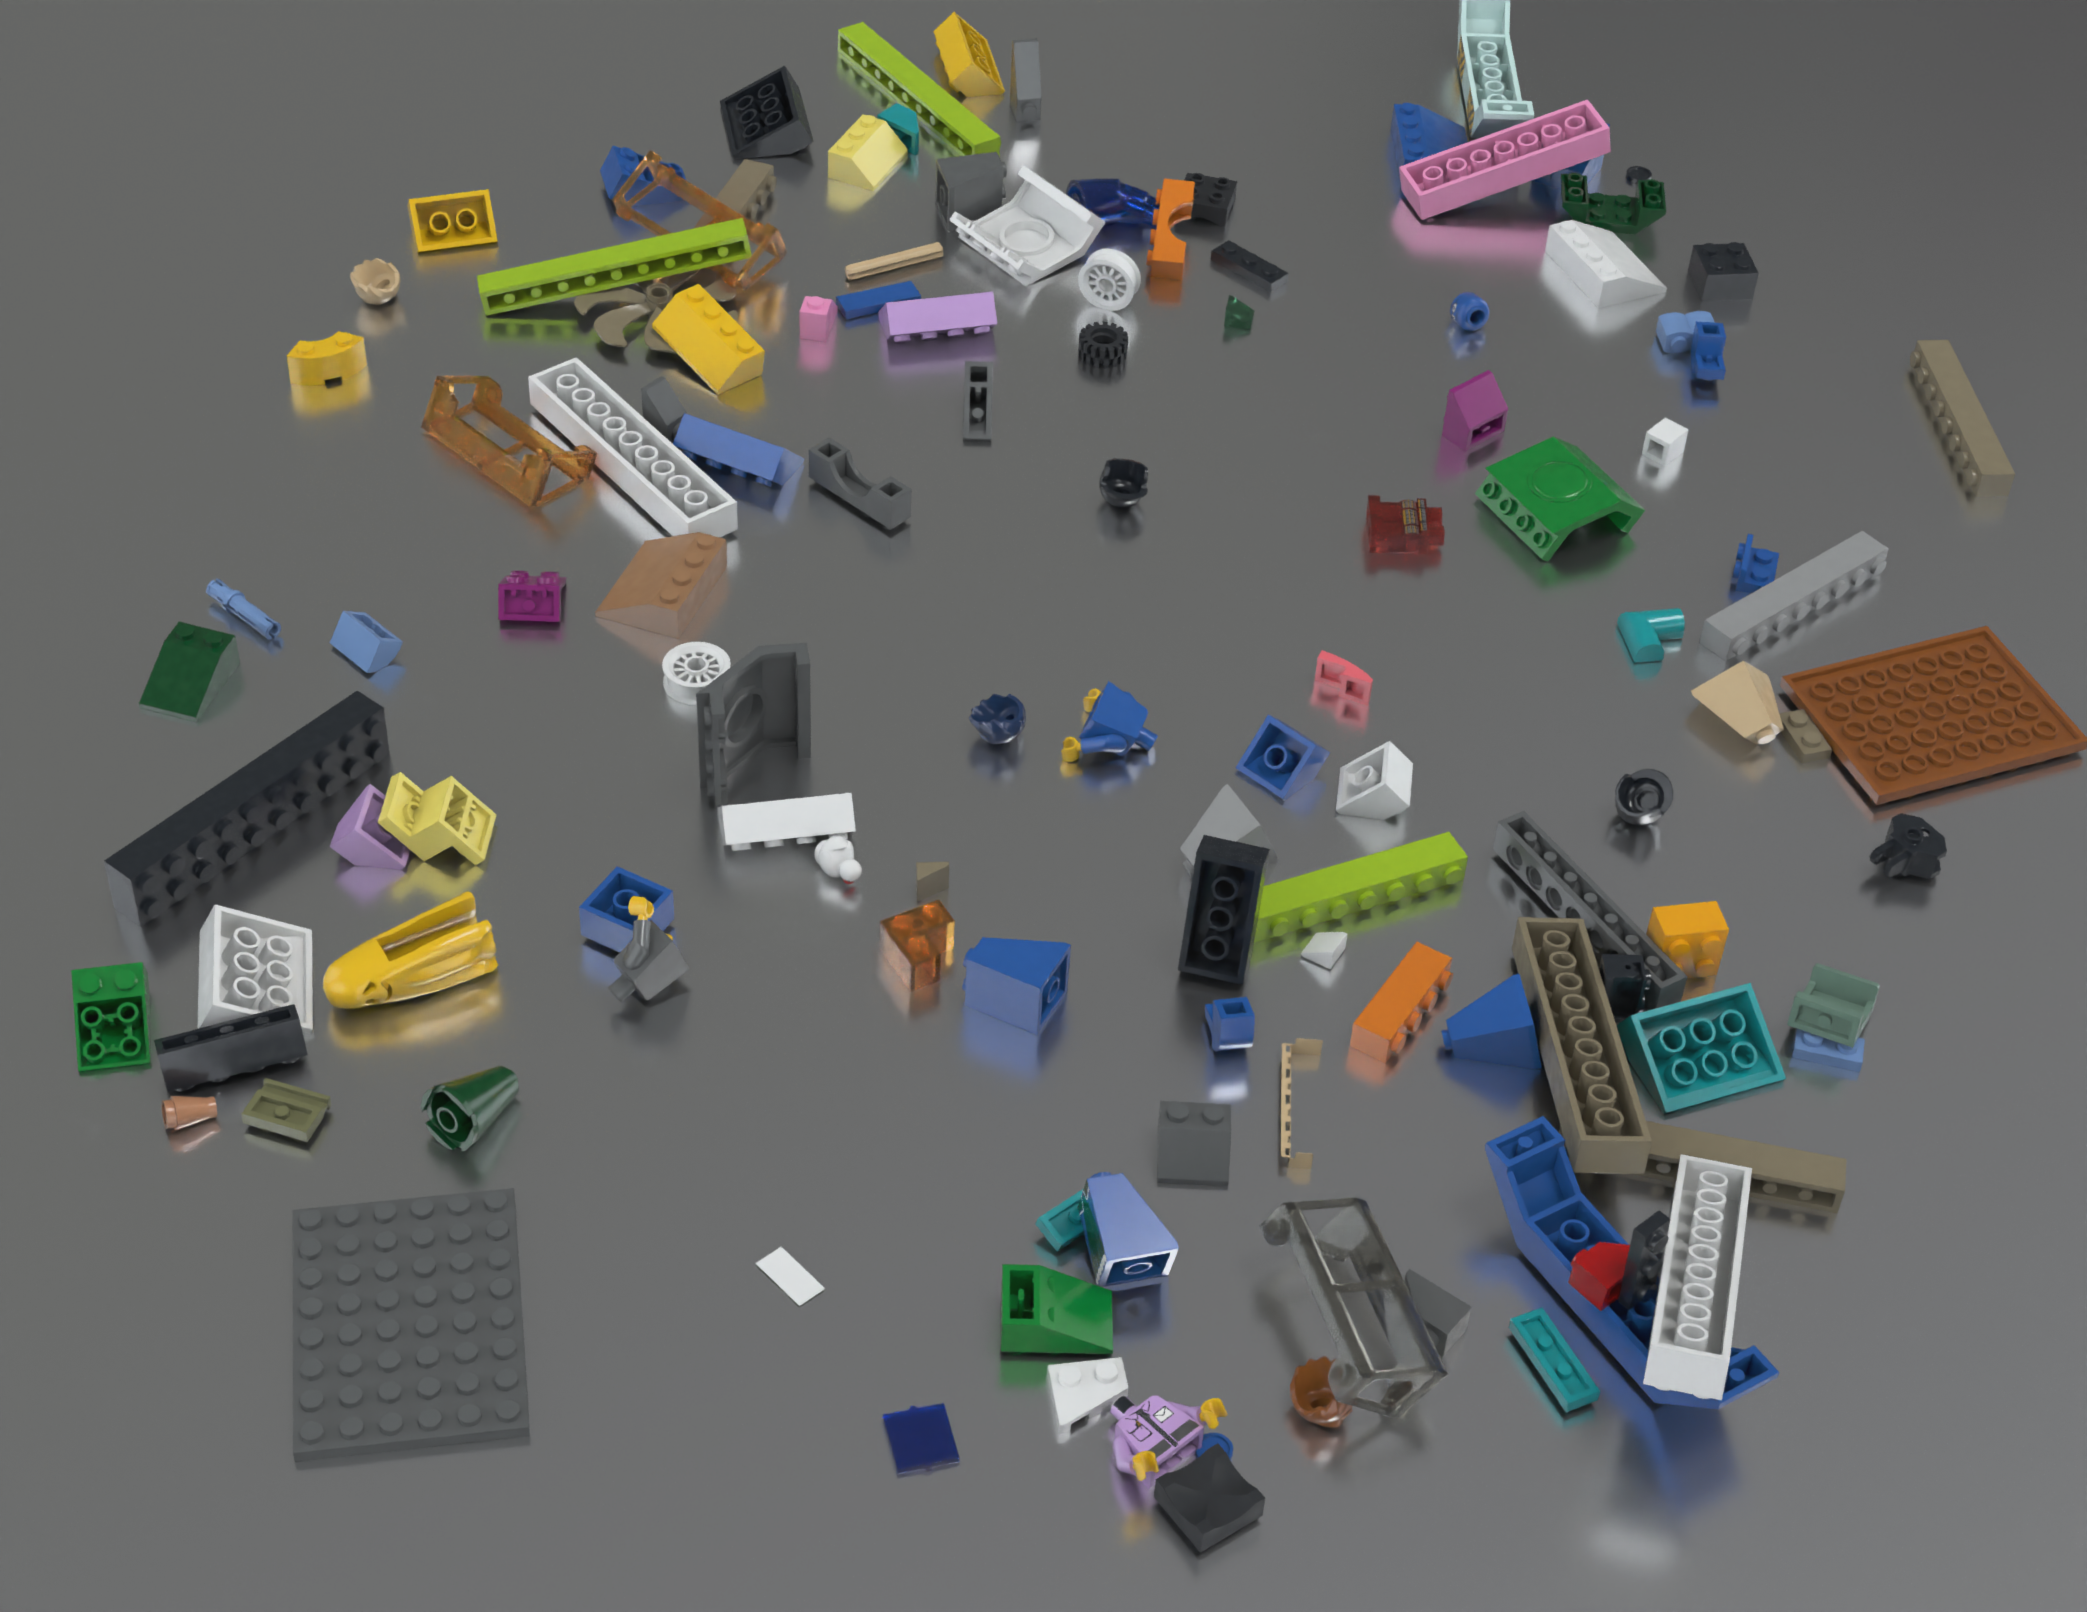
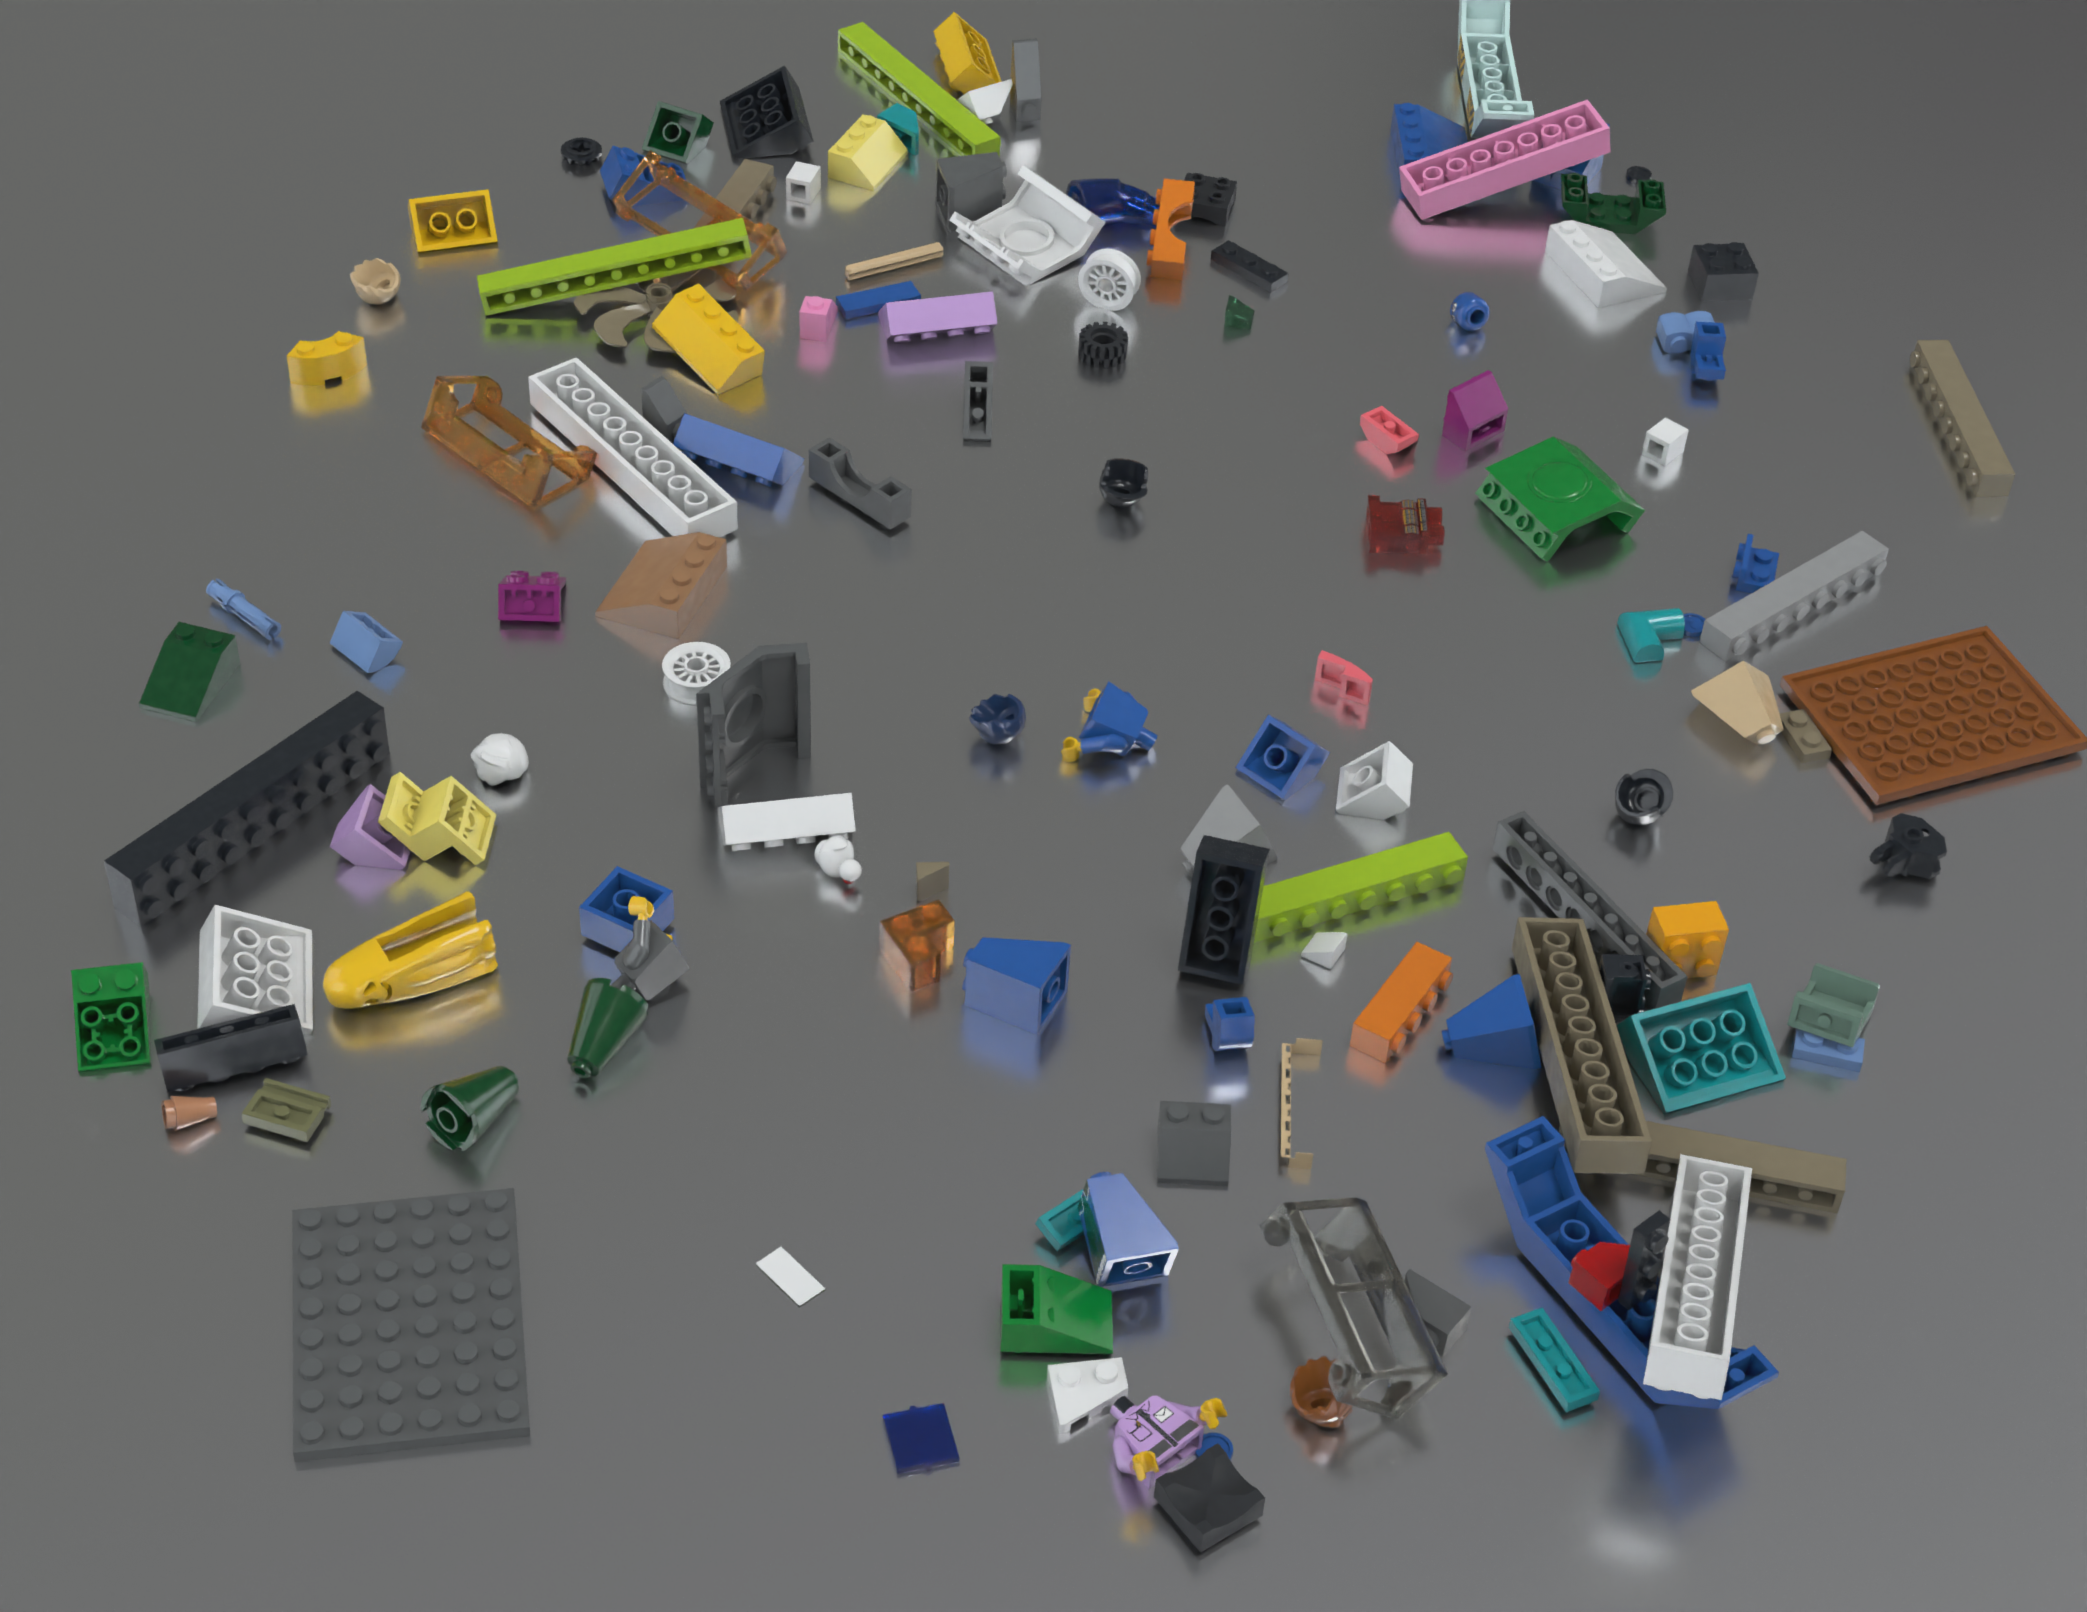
(500, 758): none -> white hair
(572, 150): none -> black gear
(604, 1025): none -> dark green cone
(677, 133): none -> dark green slope
(803, 182): none -> white brick
(987, 101): none -> white slope
(1387, 430): none -> coral slope
(1693, 624): none -> blue piece

